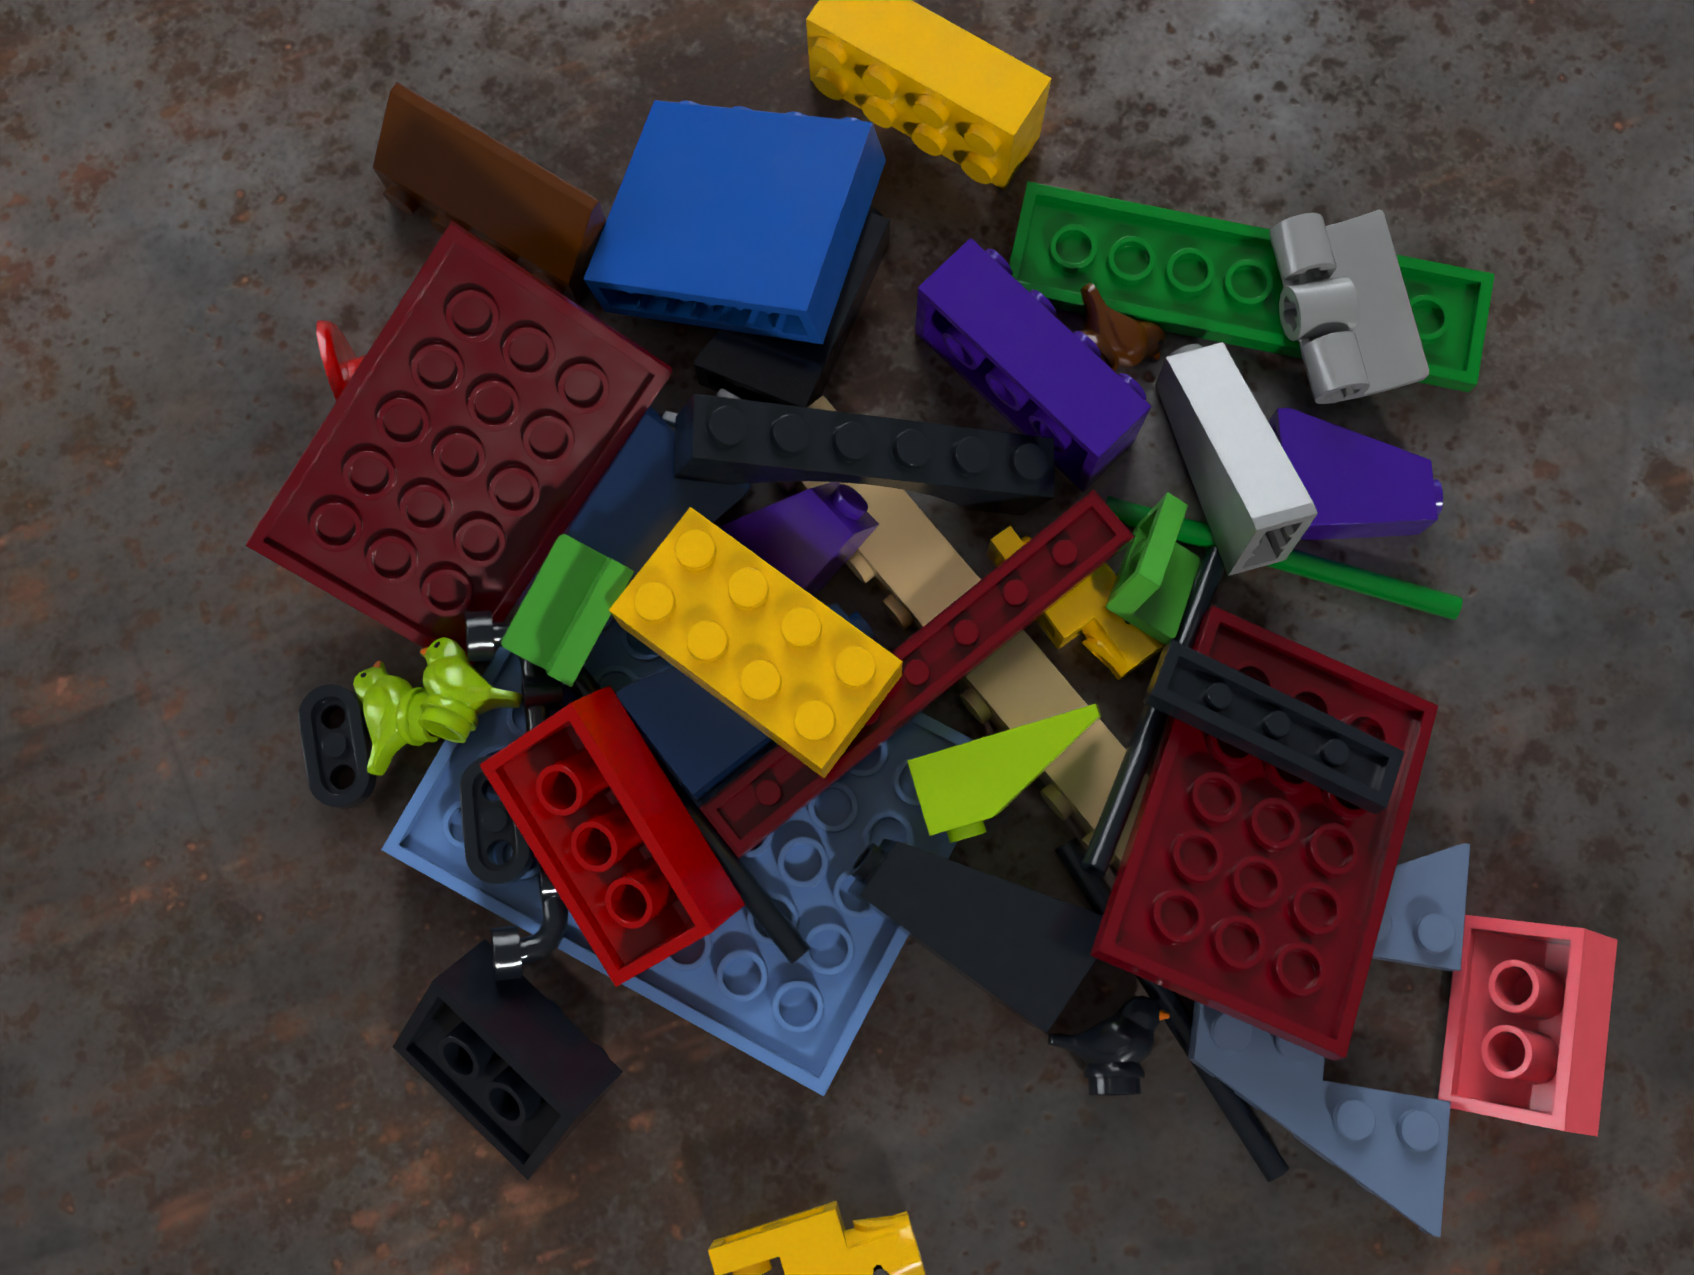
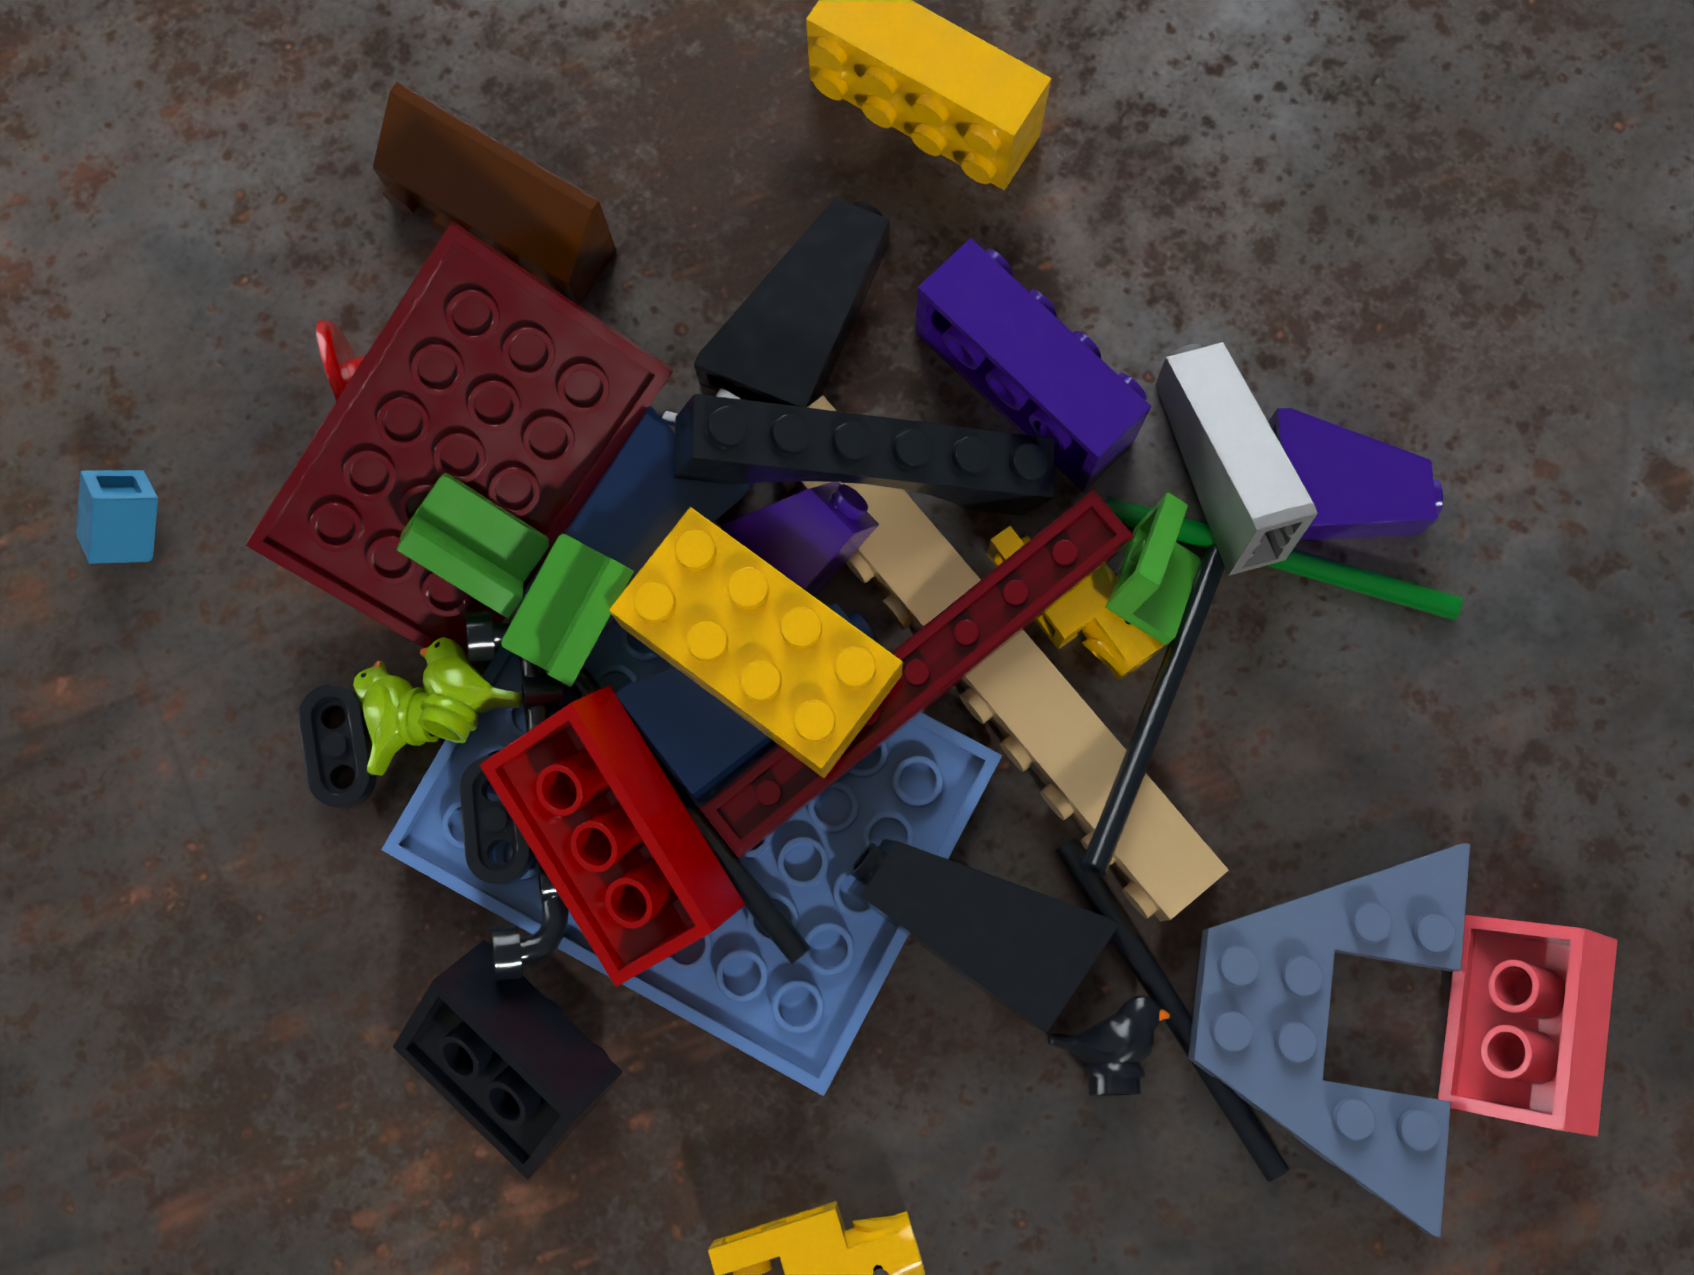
(116, 516): none -> dark azure panel
(473, 544): none -> bright green panel
(737, 219): blue brick -> none
(985, 775): lime slope -> none
(1118, 336): reddish brown animal -> none
(1218, 277): green plate -> none
(1253, 879): dark red plate -> none
(1274, 727): black plate -> none
(1347, 306): light grey panel -> none

